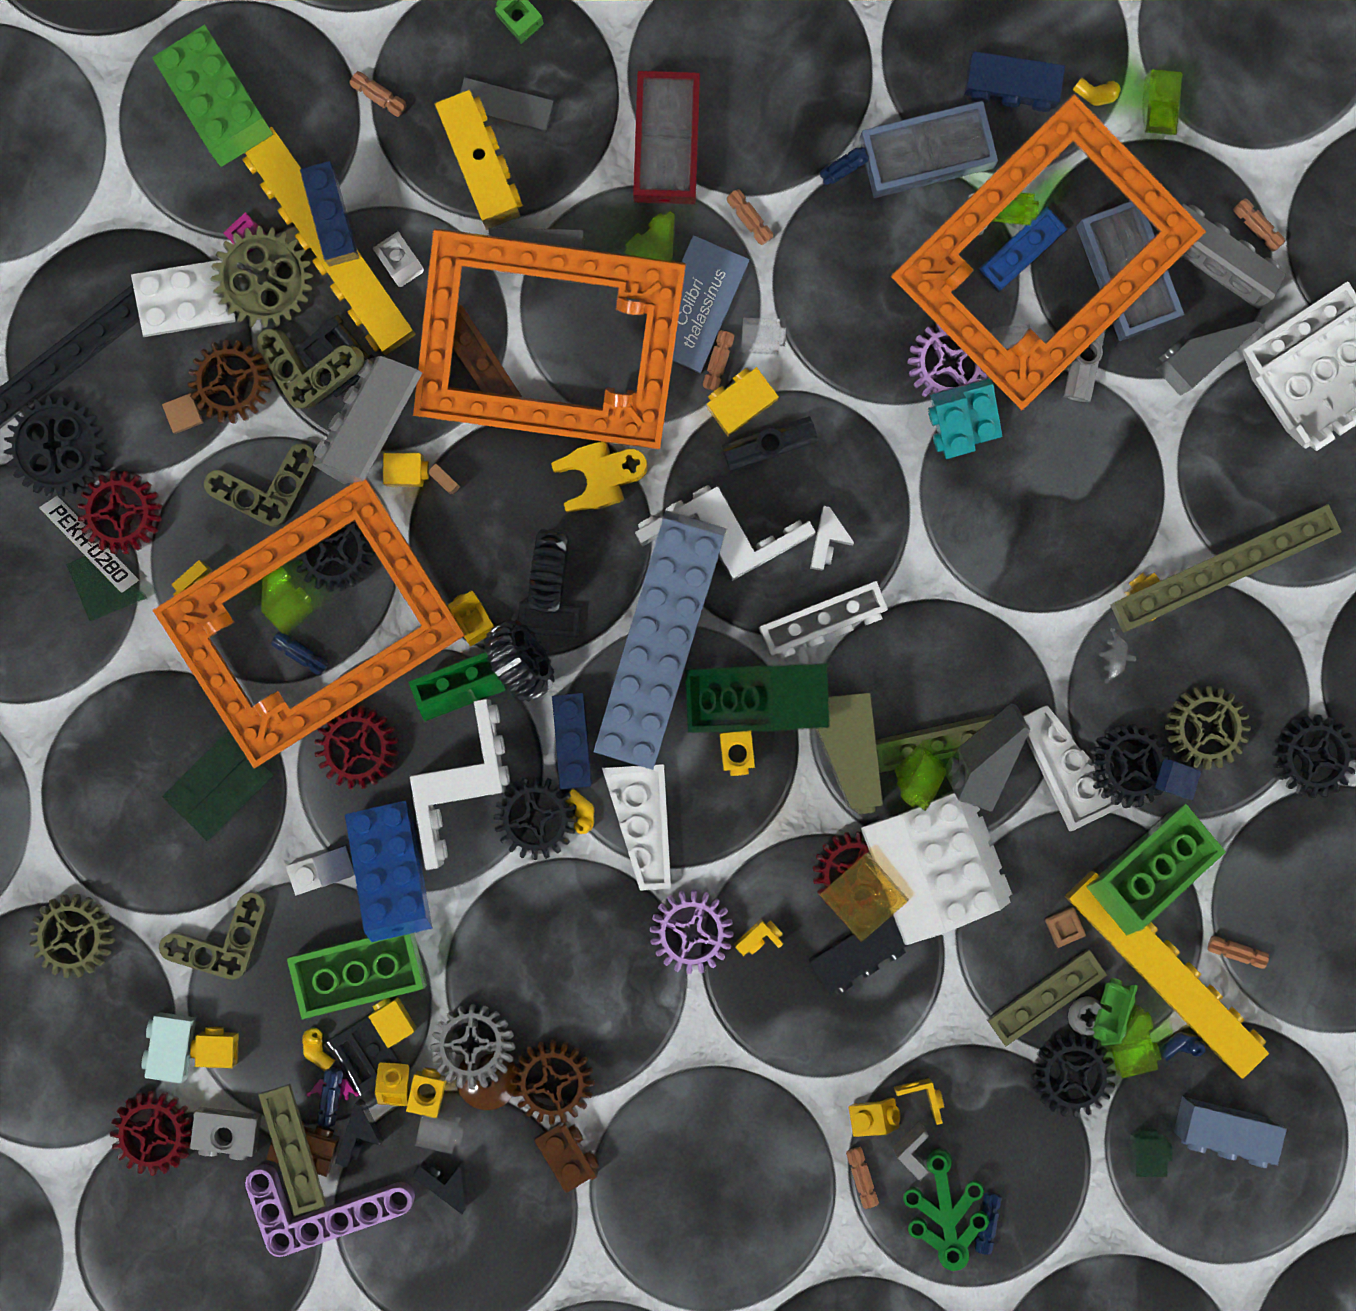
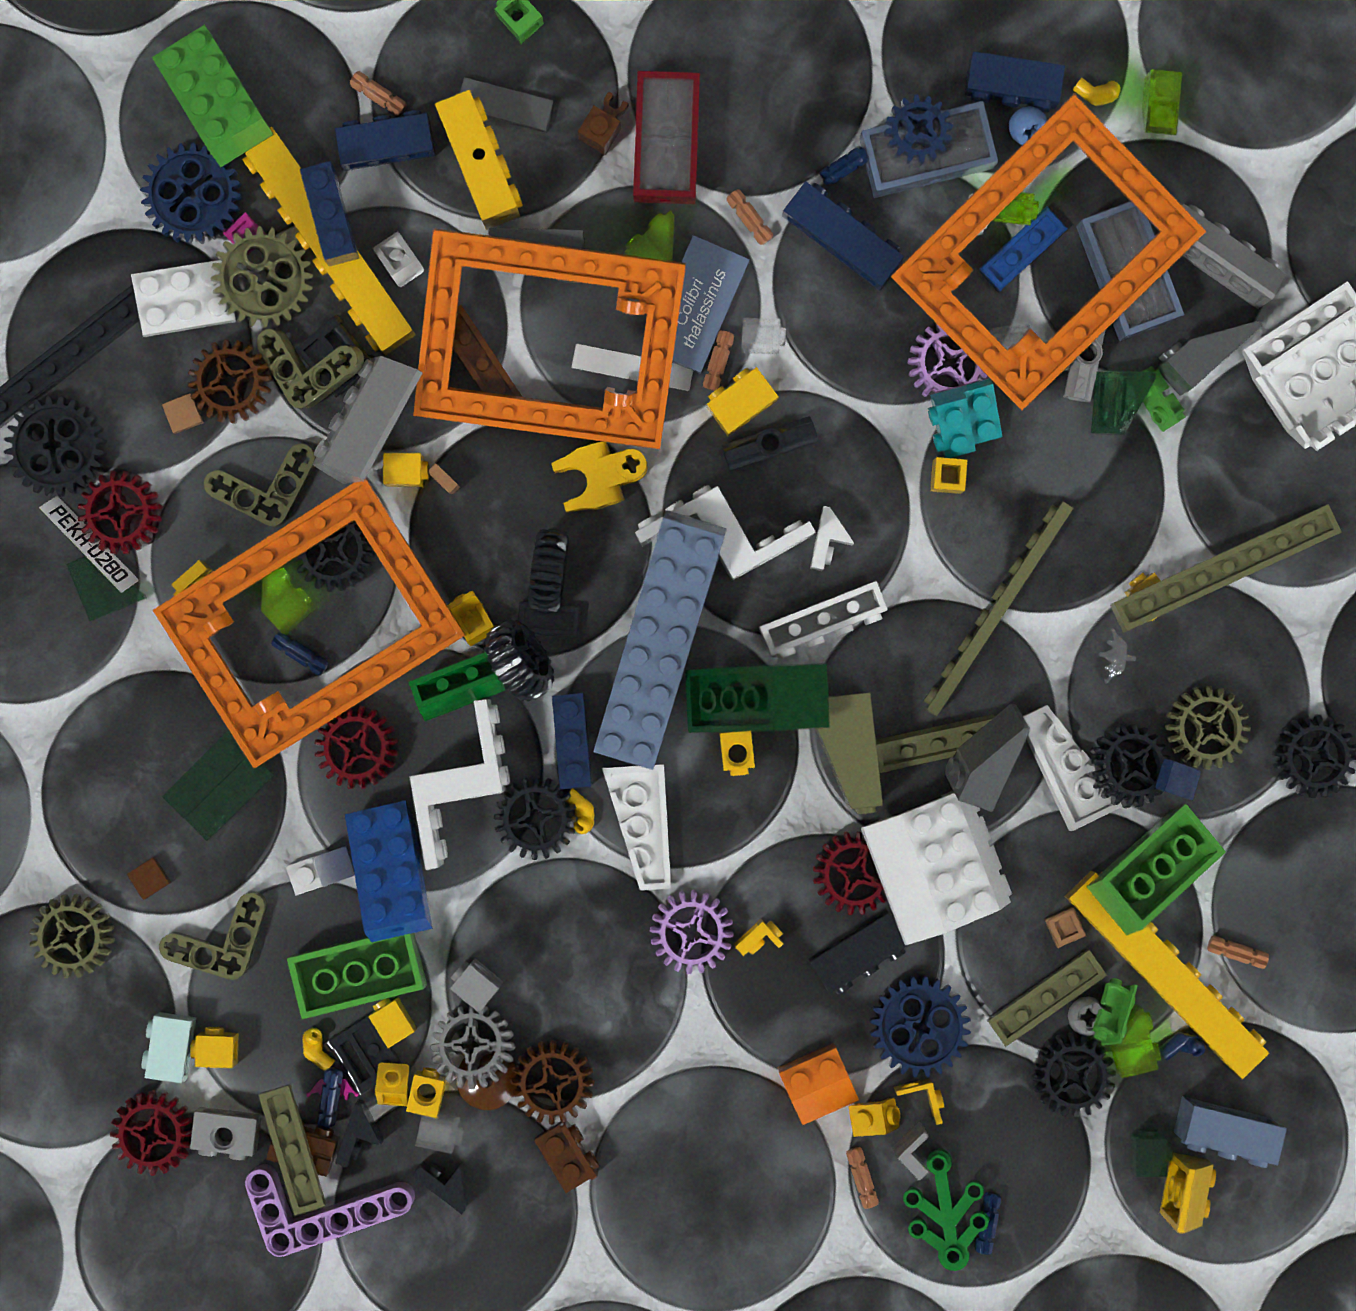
(148, 878): none -> reddish brown tile
(173, 173): none -> dark blue gear
(385, 140): none -> dark blue brick
(475, 984): none -> light grey brick
(601, 126): none -> reddish brown brick
(623, 365): none -> white sticker
(818, 1084): none -> orange slope
(843, 235): none -> dark blue brick
(864, 897): clear yellow plate -> none
(920, 777): clear neon green slope -> none
(928, 138): none -> dark blue gear
(946, 1035): none -> dark blue gear
(948, 475): none -> yellow brick
(1003, 597): none -> olive plate
(1026, 123): none -> medium blue piece
(1118, 400): none -> clear green wing
(1163, 410): none -> bright green hinge
(1186, 1192): none -> yellow slope
(1259, 224): nougat axle -> none

